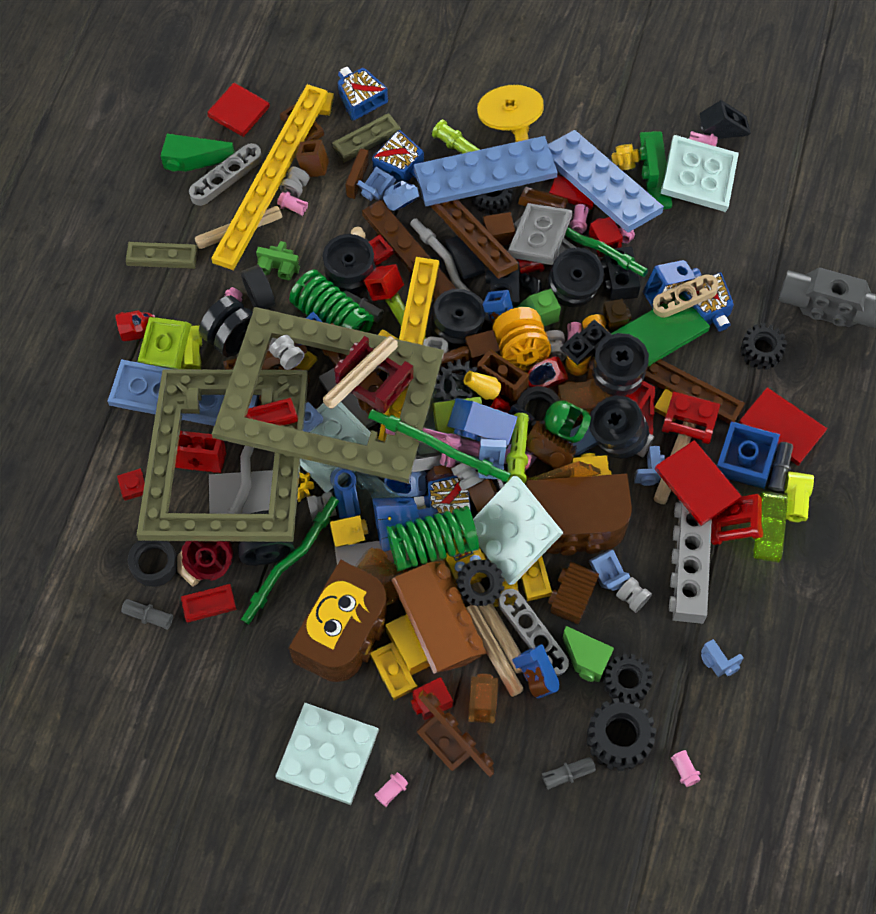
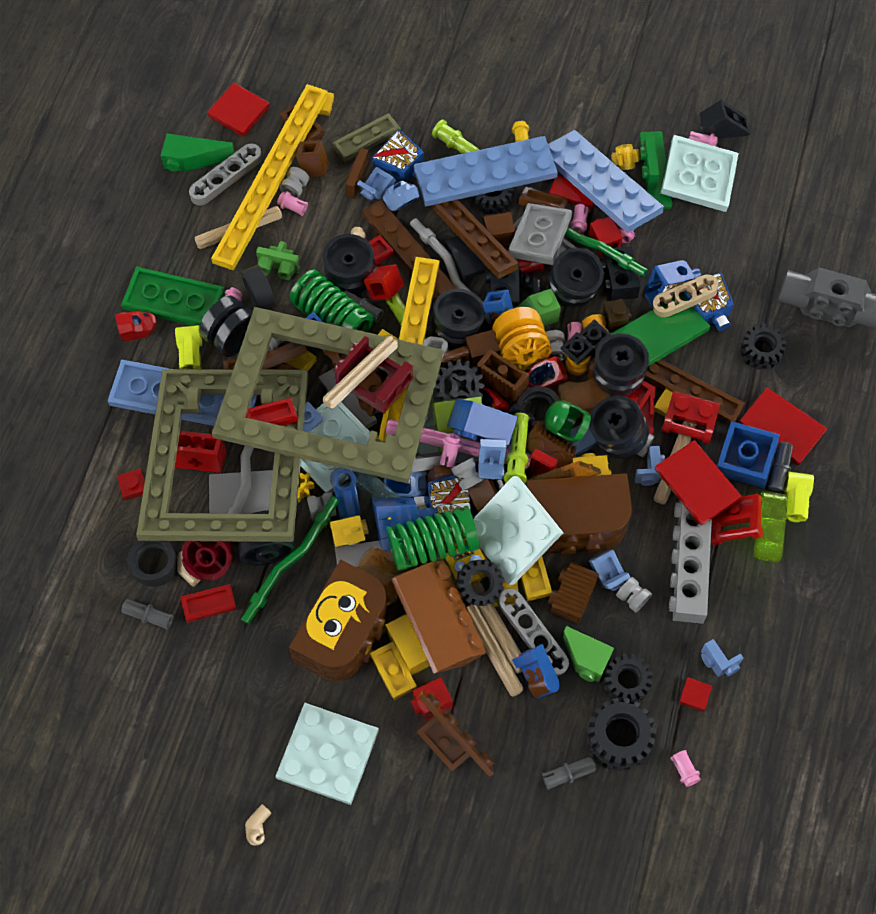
(161, 255): olive tile -> none
(164, 343): lime tile -> none
(170, 296): none -> green tile
(254, 826): none -> tan arm
(286, 351): light grey wheel -> none
(360, 92): torso -> none
(391, 789): bright pink pin -> none
(394, 424): green bar -> none
(483, 385): yellow cone -> none
(483, 698): clear orange brick -> none
(510, 107): yellow piece -> none
(541, 463): none -> red tile
(695, 694): none -> red tile

